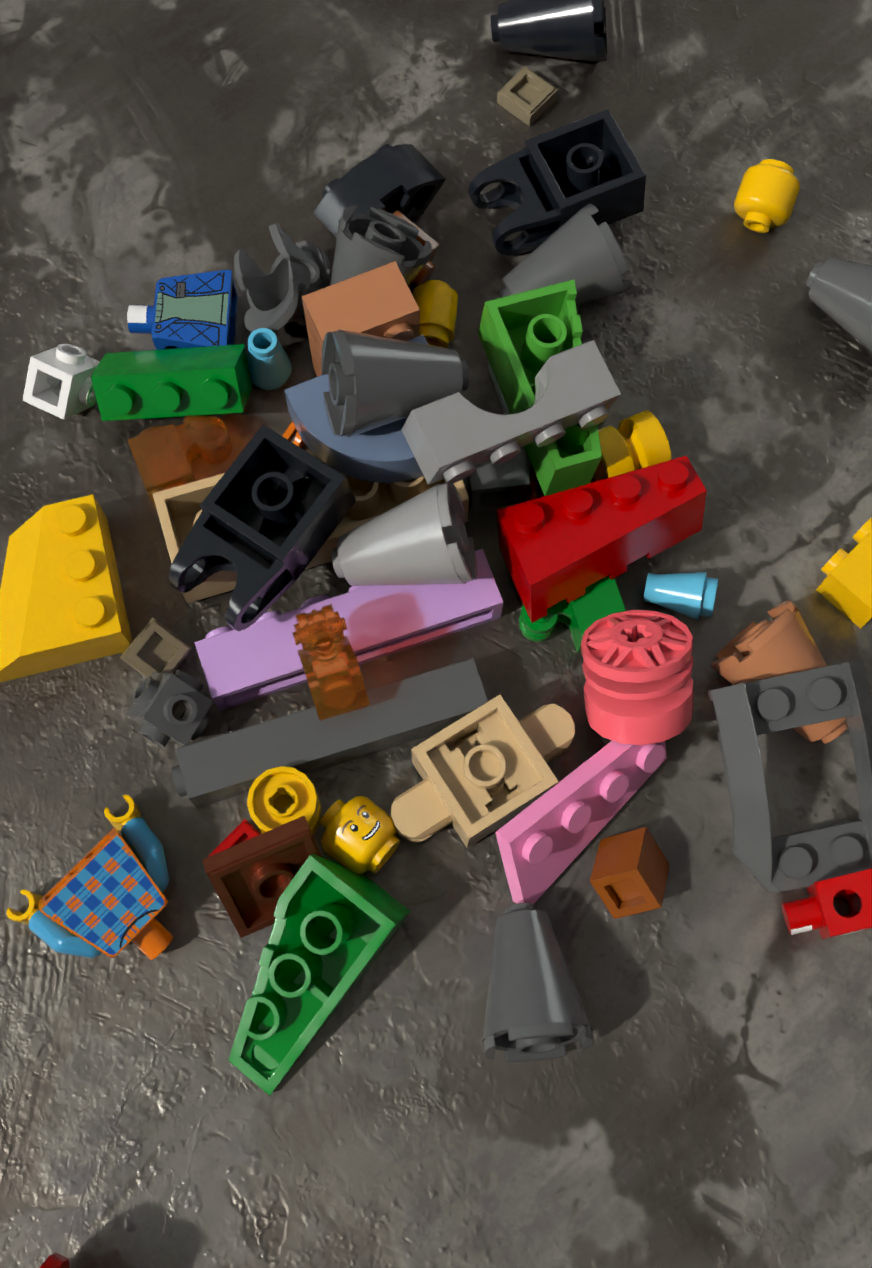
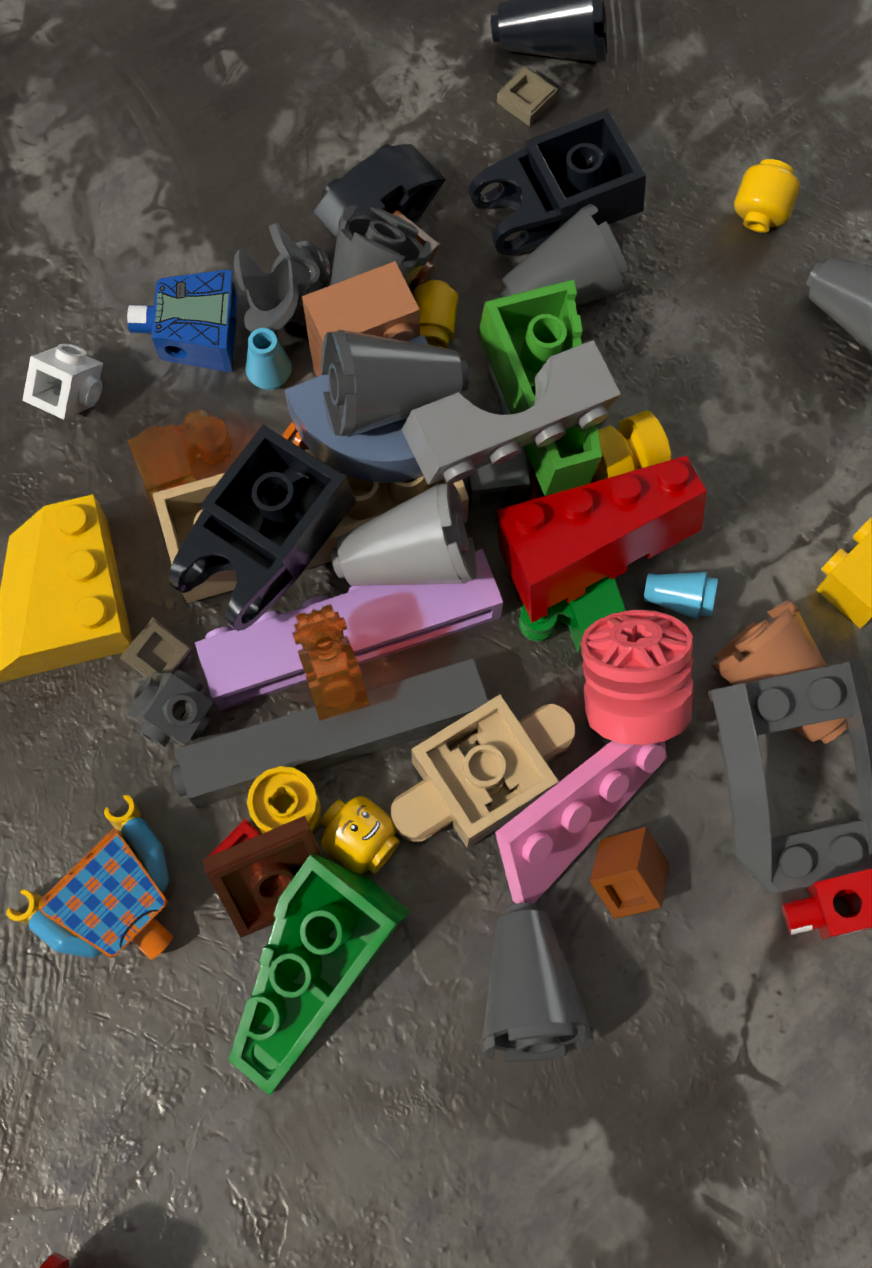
(172, 382): green brick -> none

